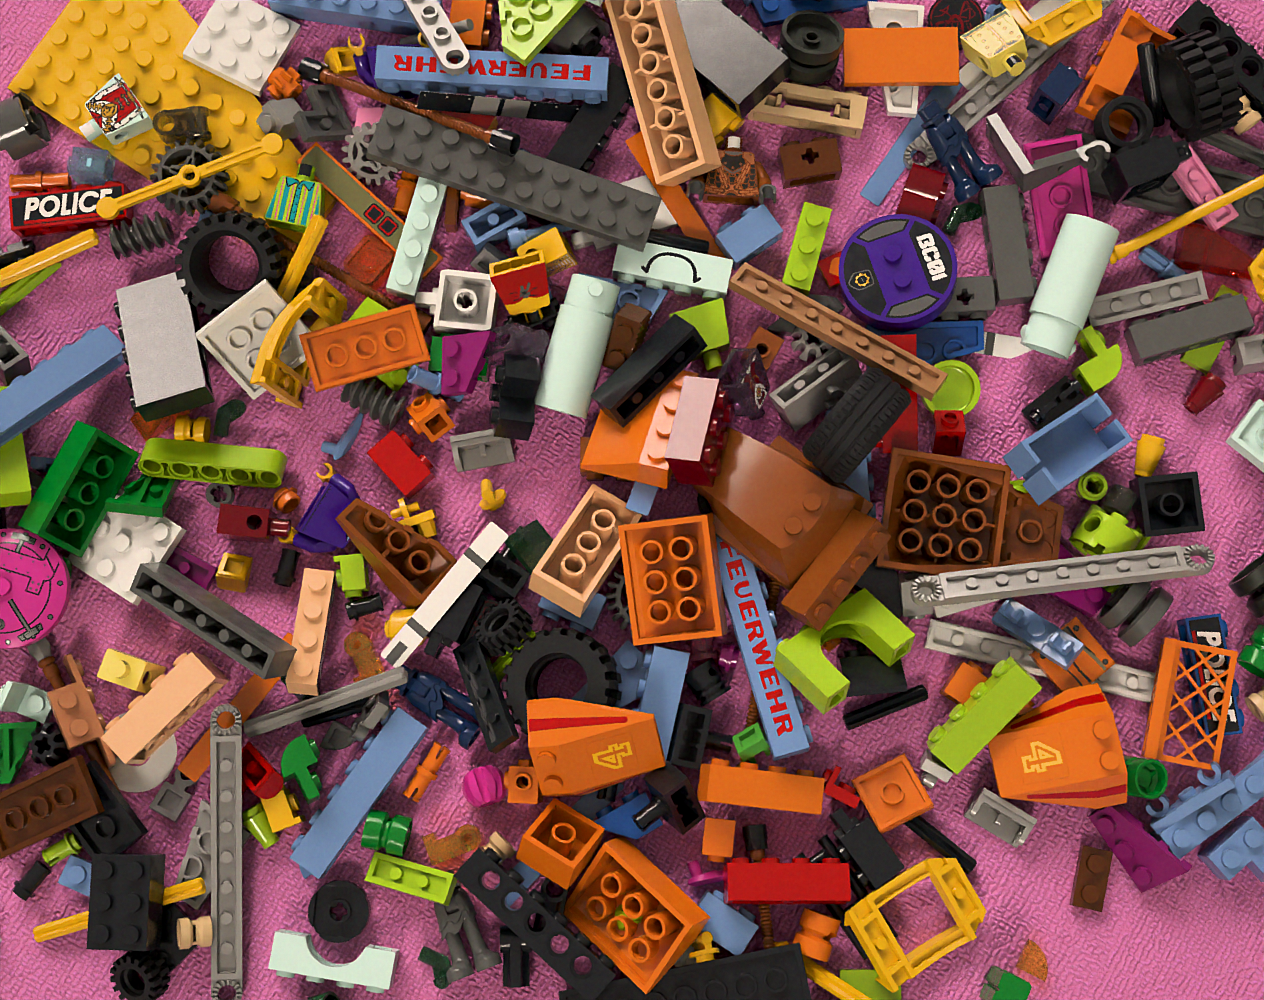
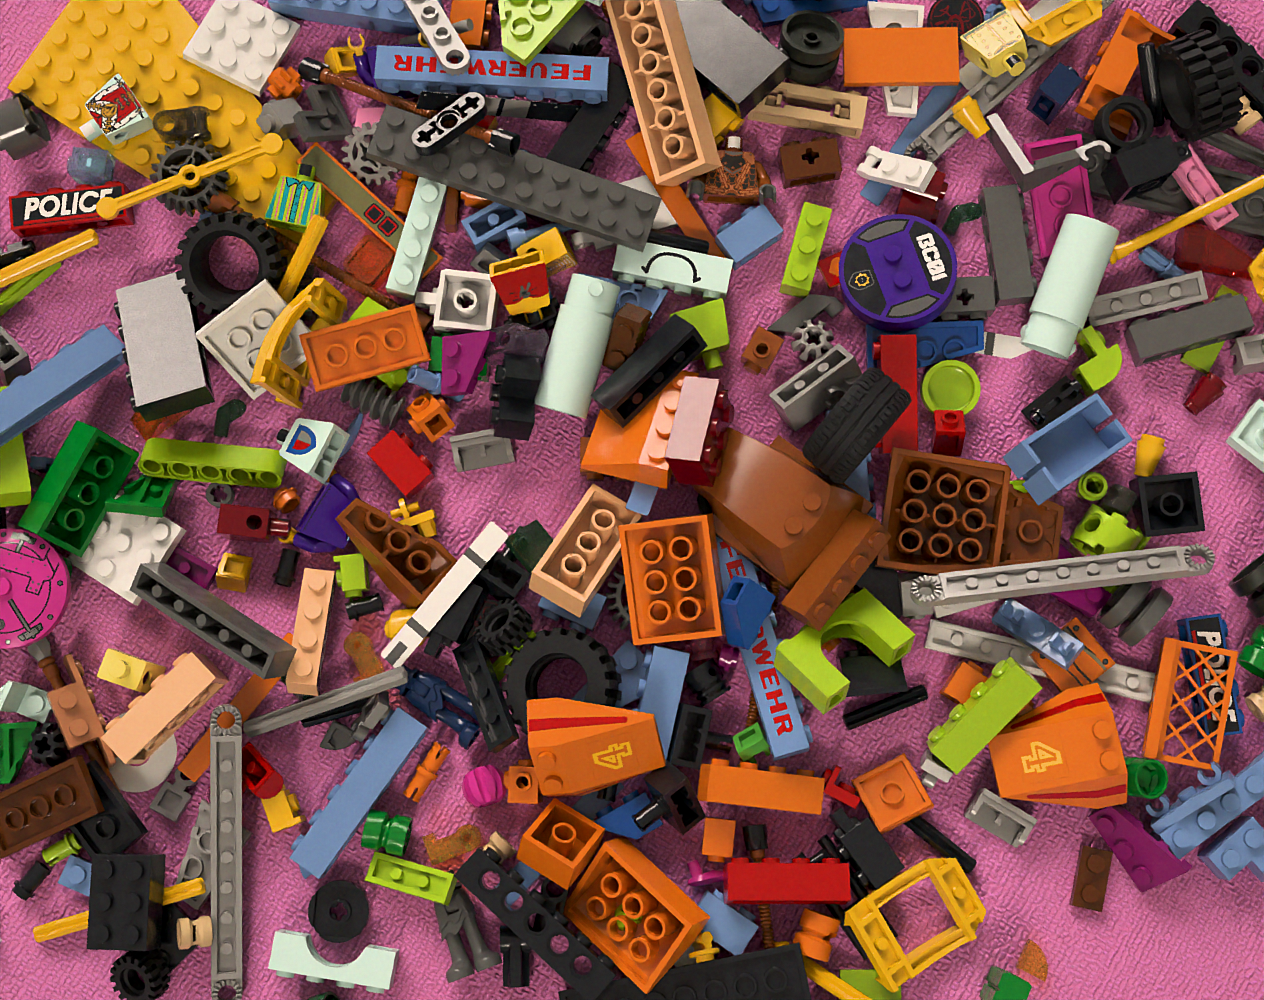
(39, 181): orange pin -> none
(141, 235): dark grey piece -> none
(192, 429): yellow wheel -> none
(258, 825): lime cone -> none
(296, 763): green brick -> none
(313, 446): none -> light aqua torso
(439, 963): clear green arm -> none
(452, 112): none -> black beam
(491, 499): yellow plate -> none
(744, 610): none -> blue slope
(745, 382): torso -> none
(838, 331): medium nougat plate -> none
(896, 170): none -> white plate
(948, 141): dark blue piece -> none
(970, 116): none -> yellow cone

